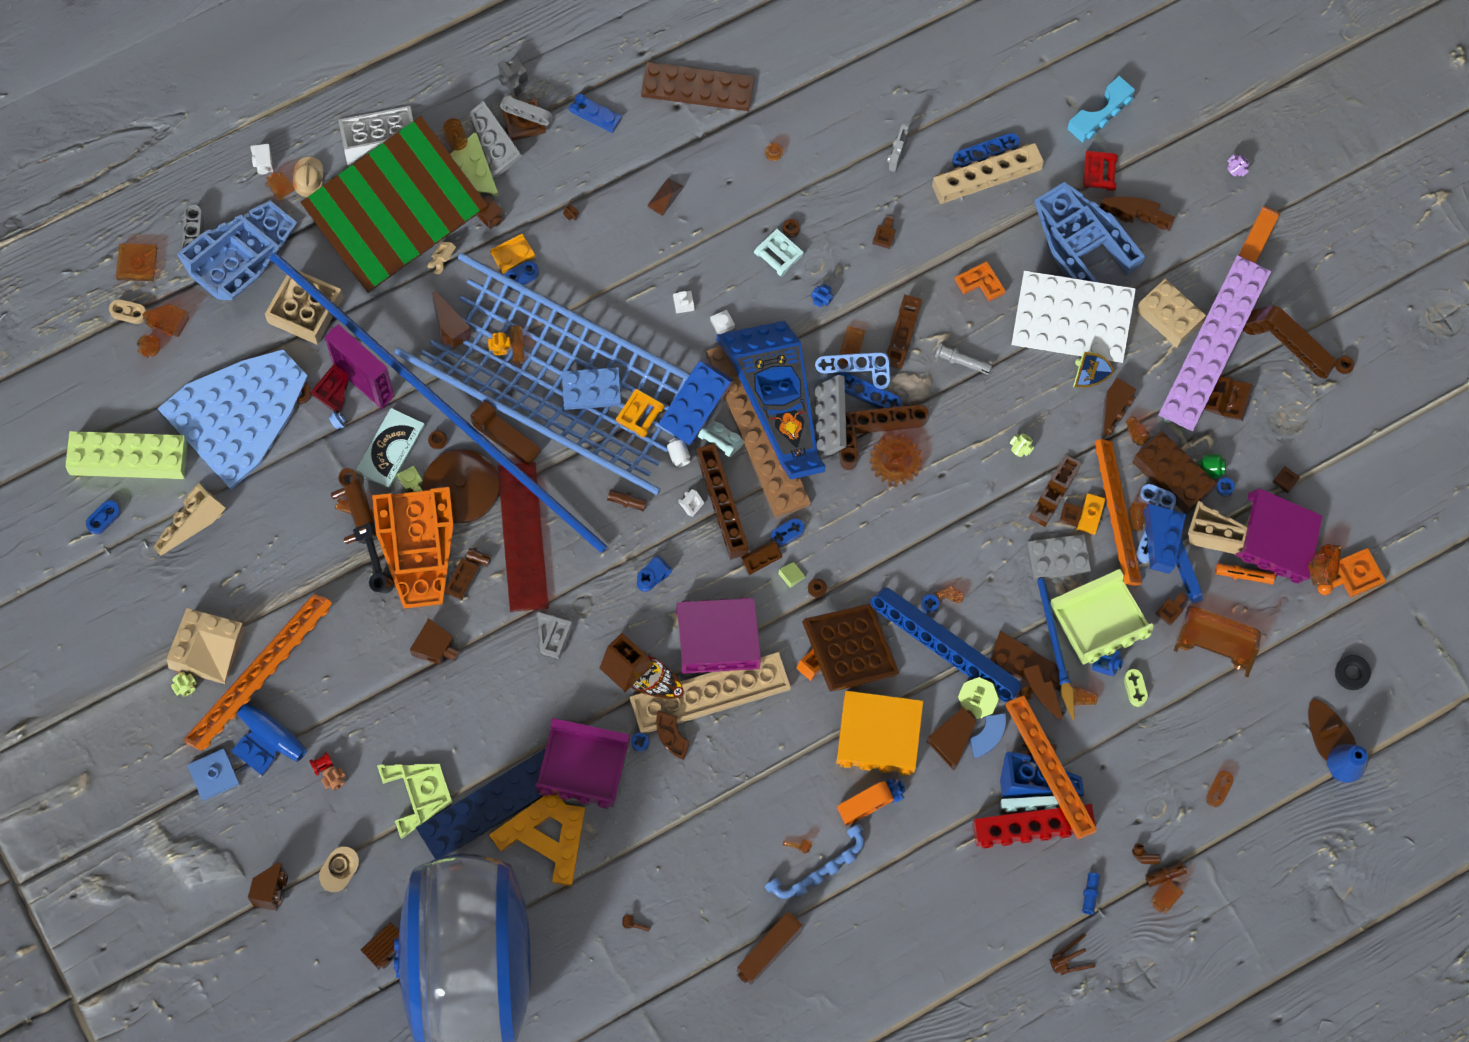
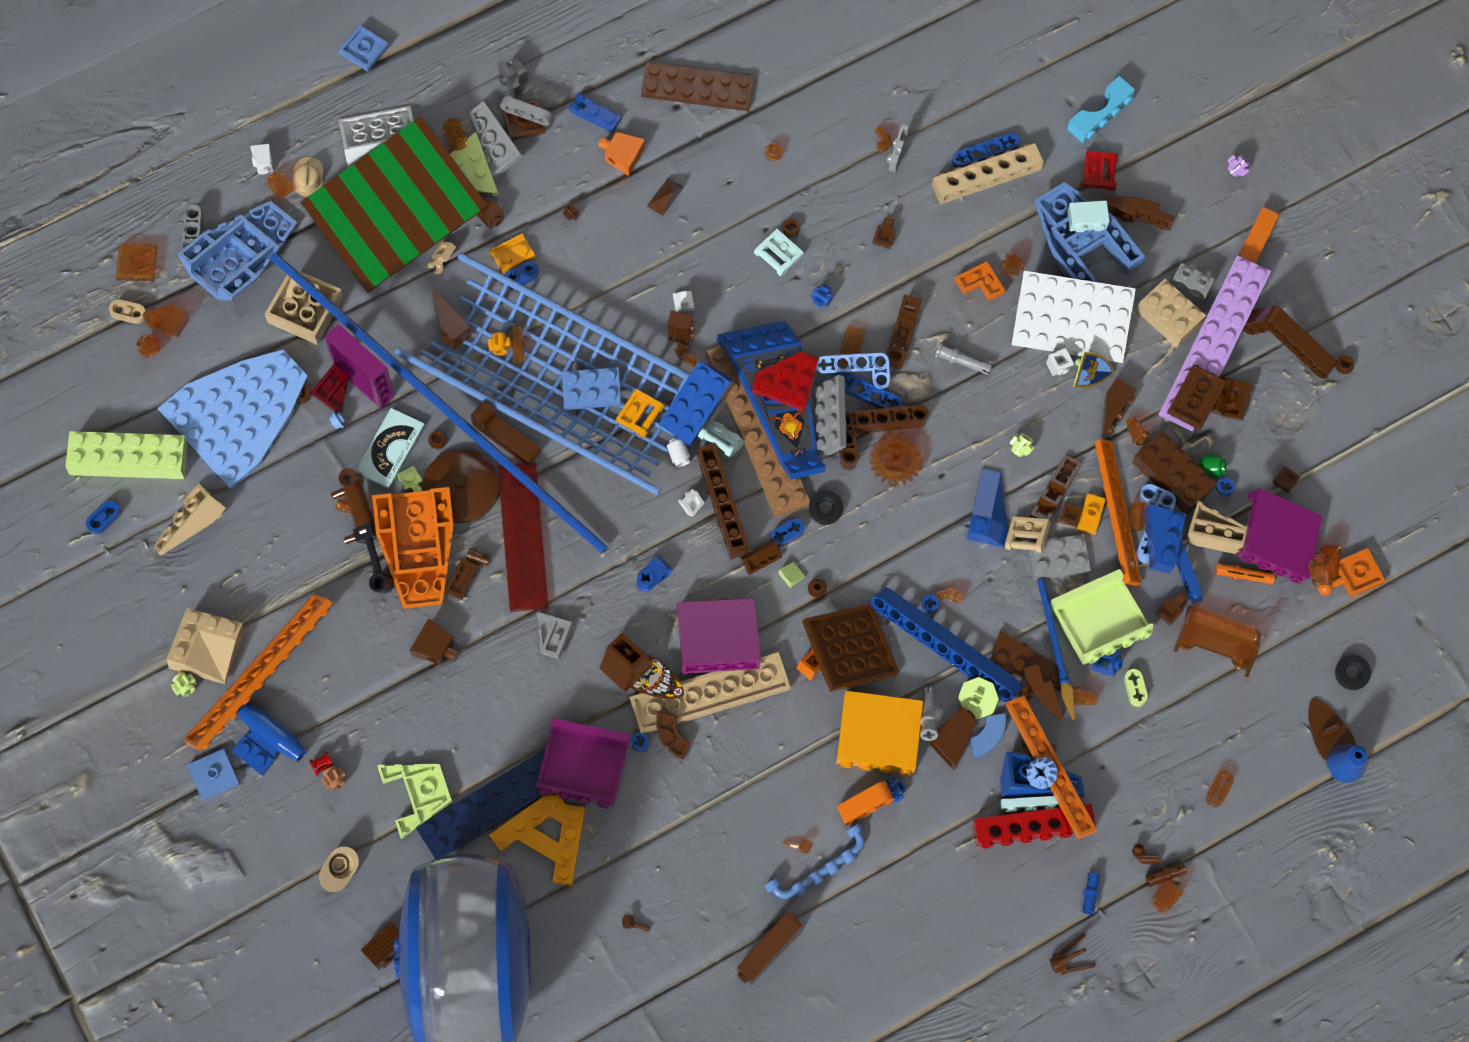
(267, 888): reddish brown slope -> none
(363, 48): none -> medium blue plate
(622, 151): none -> orange torso
(626, 500): reddish brown pin -> none
(680, 327): none -> reddish brown brick
(685, 357): none -> clear orange arm
(722, 322): white plate -> none
(787, 380): none -> red plate
(826, 519): none -> black tyre
(885, 137): none -> clear orange arm
(929, 720): none -> light grey pin
(988, 516): none -> blue wedge
(1011, 269): none -> clear orange gear
(1027, 528): none -> tan plate
(1050, 772): none -> light blue gear
(1059, 362): none -> white brick
(1088, 216): none -> light aqua brick
(1192, 282): none -> light grey brick
(1196, 397): none -> reddish brown tile

